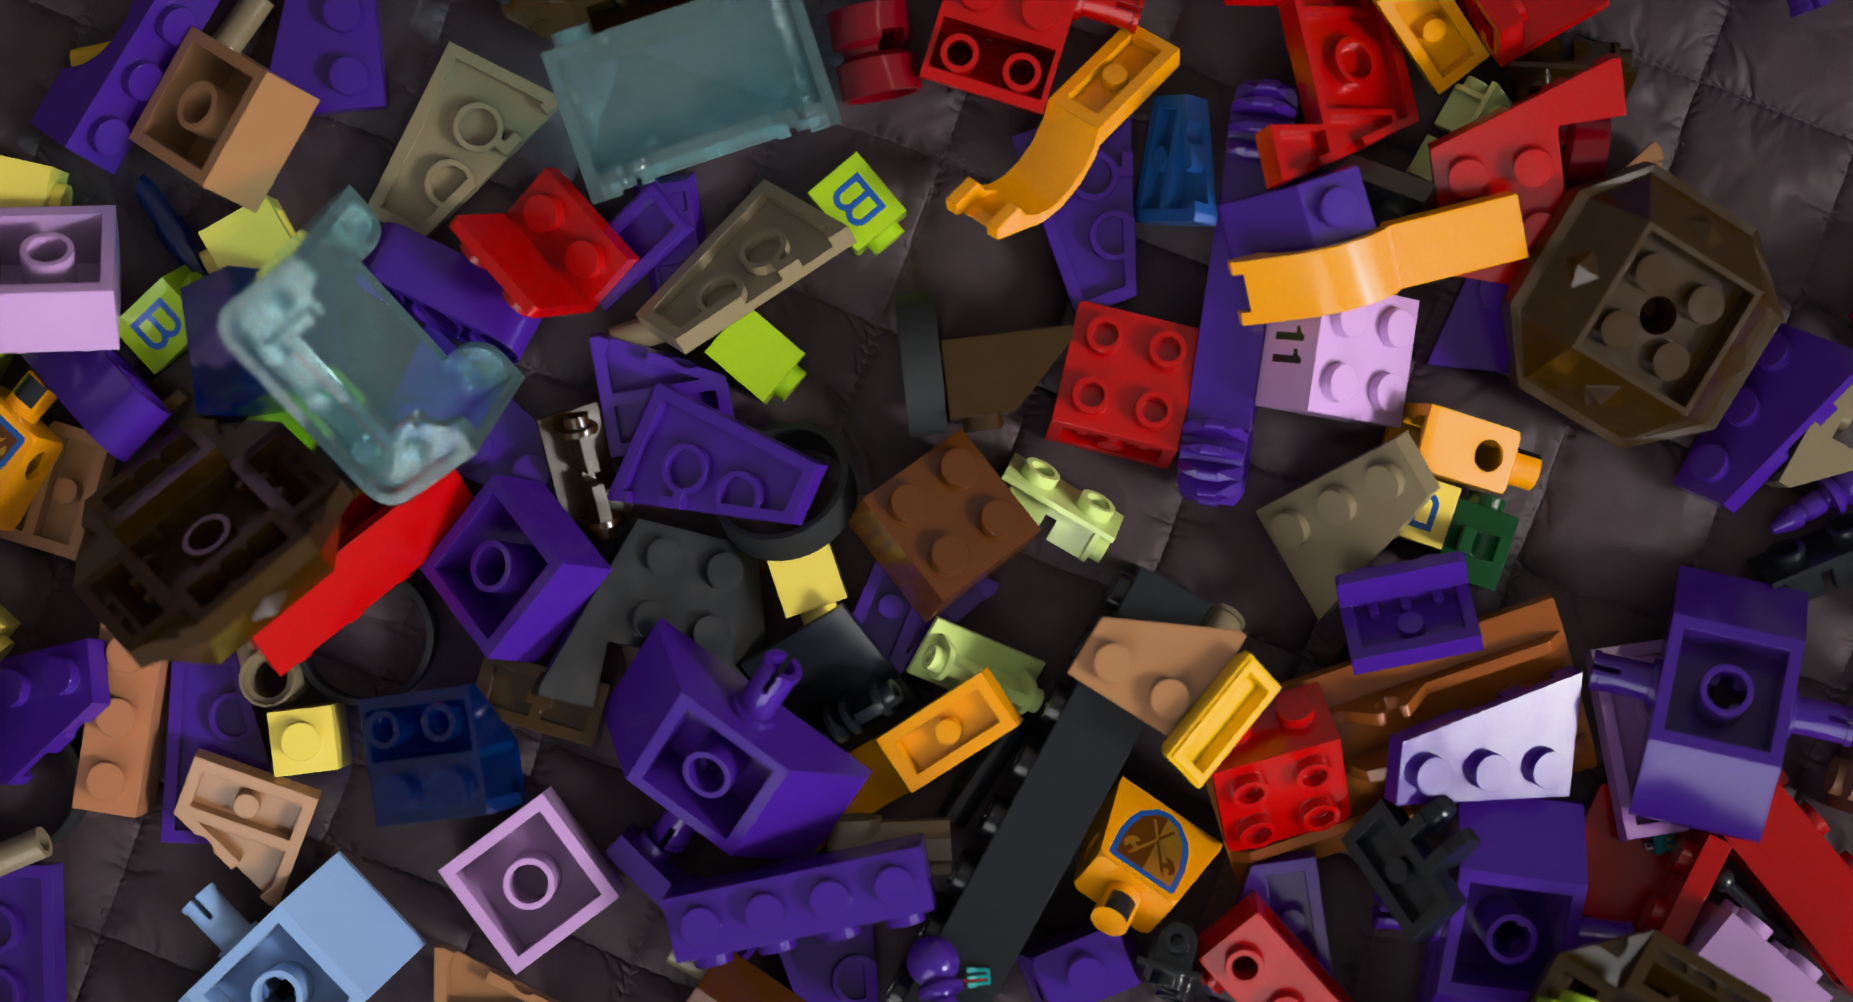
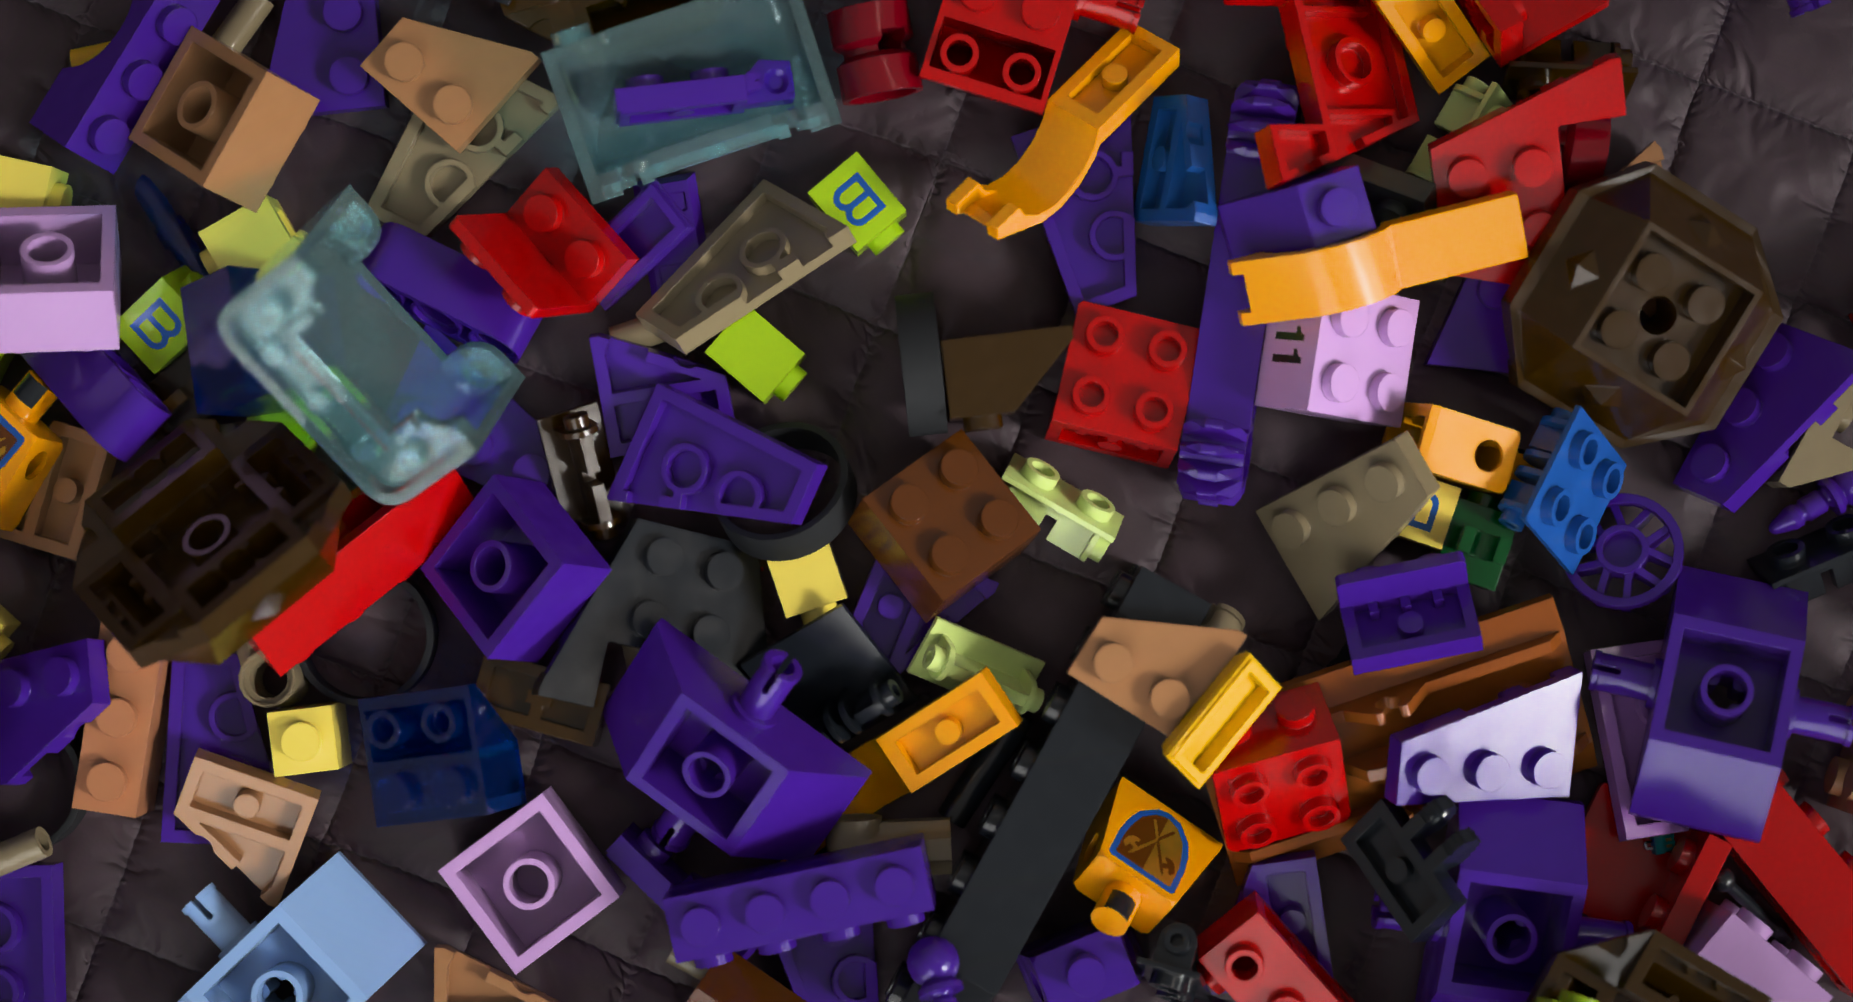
(448, 76): none -> medium nougat wing
(706, 94): none -> dark purple hinge
(977, 976): teal piece -> none
(1568, 489): none -> blue hinge
(1625, 553): none -> dark purple wheel

